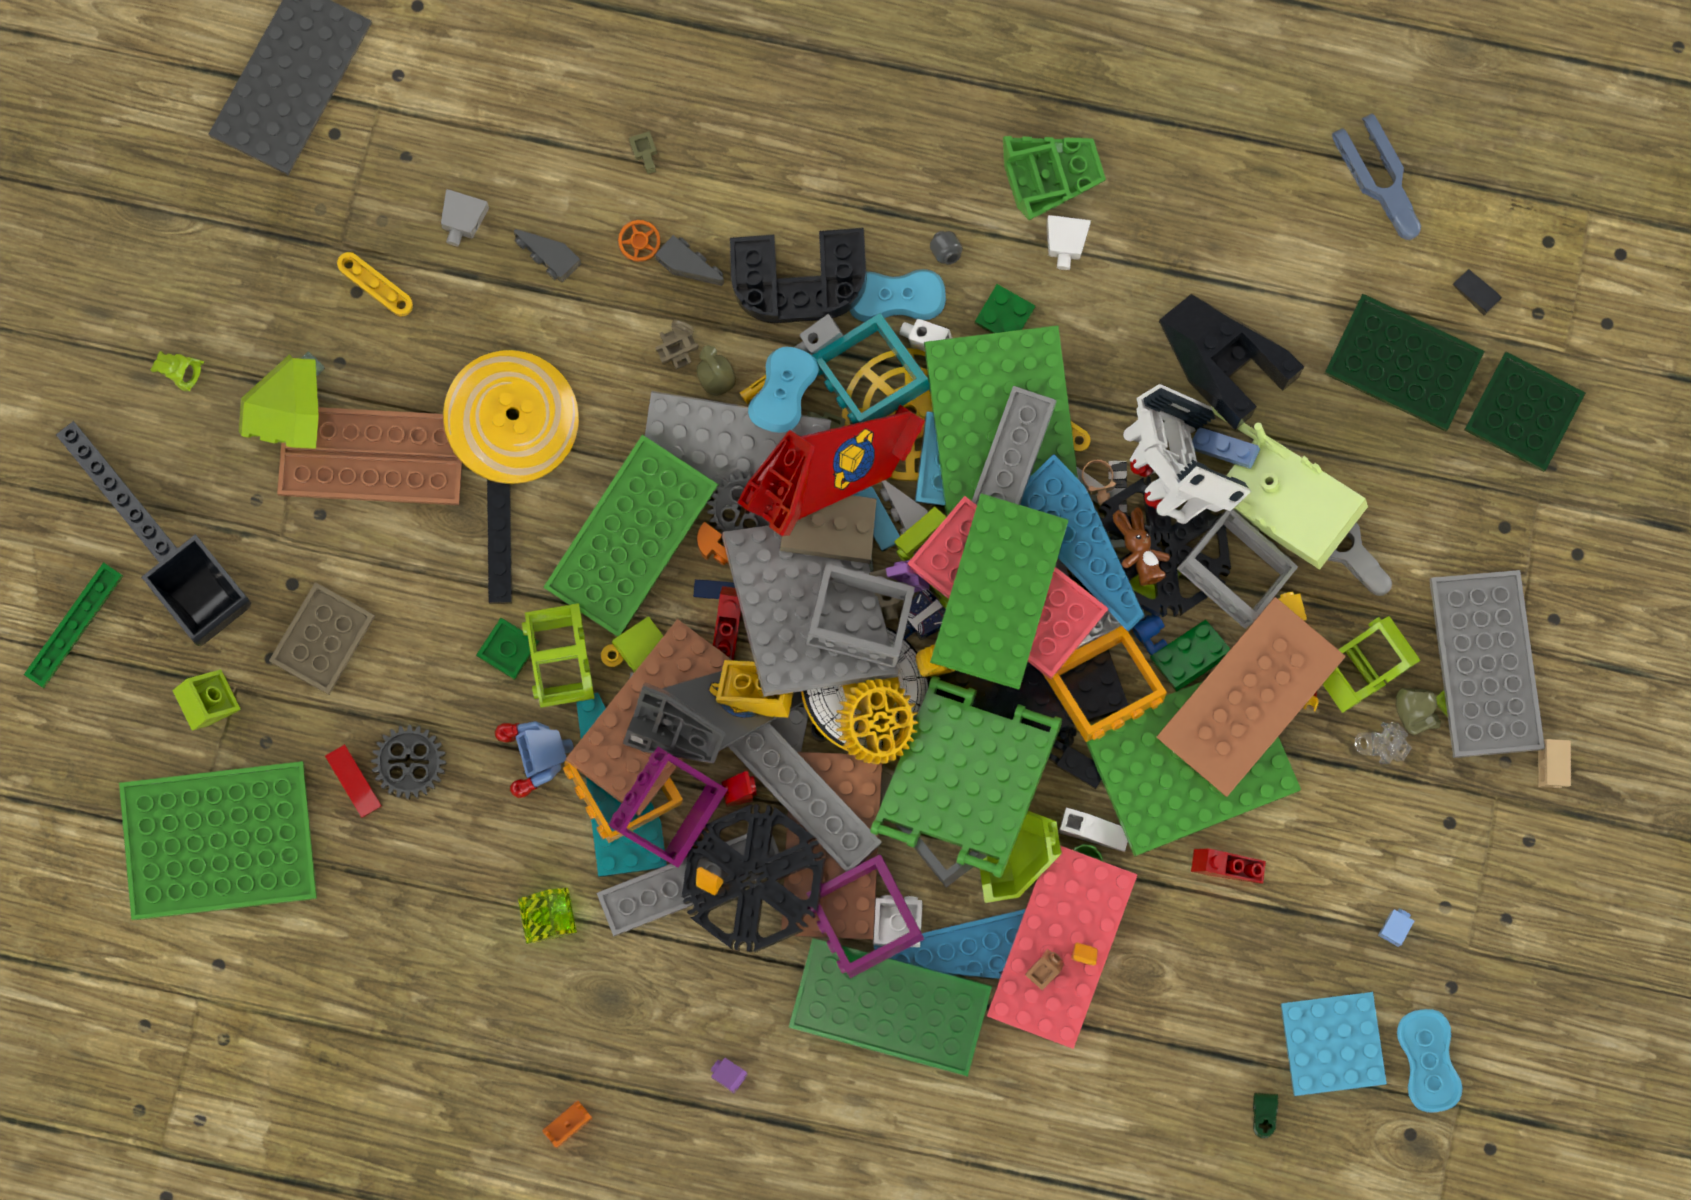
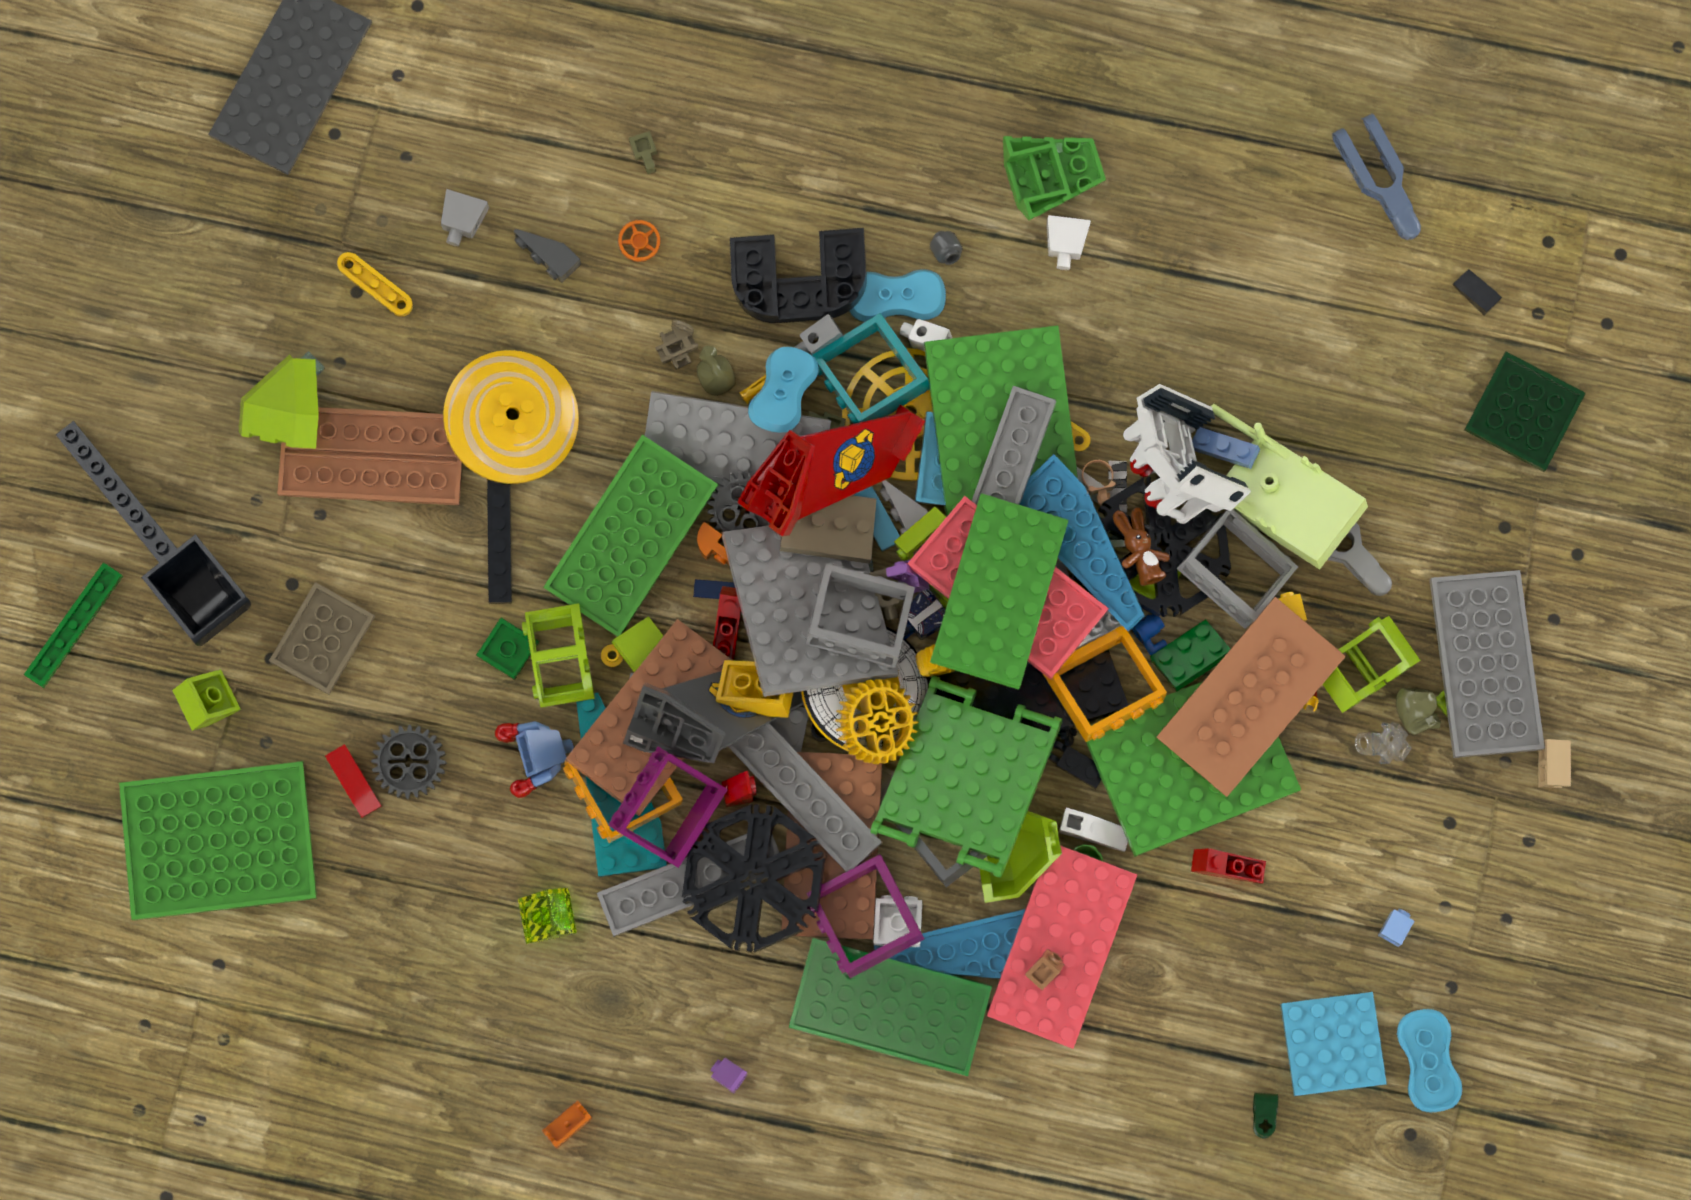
(175, 367): lime hair -> none
(683, 262): dark grey slope -> none
(708, 881): light orange slope -> none
(1004, 311): green plate -> none
(1084, 954): light orange slope -> none
(1215, 347): black wedge -> none
(1404, 362): dark green plate -> none

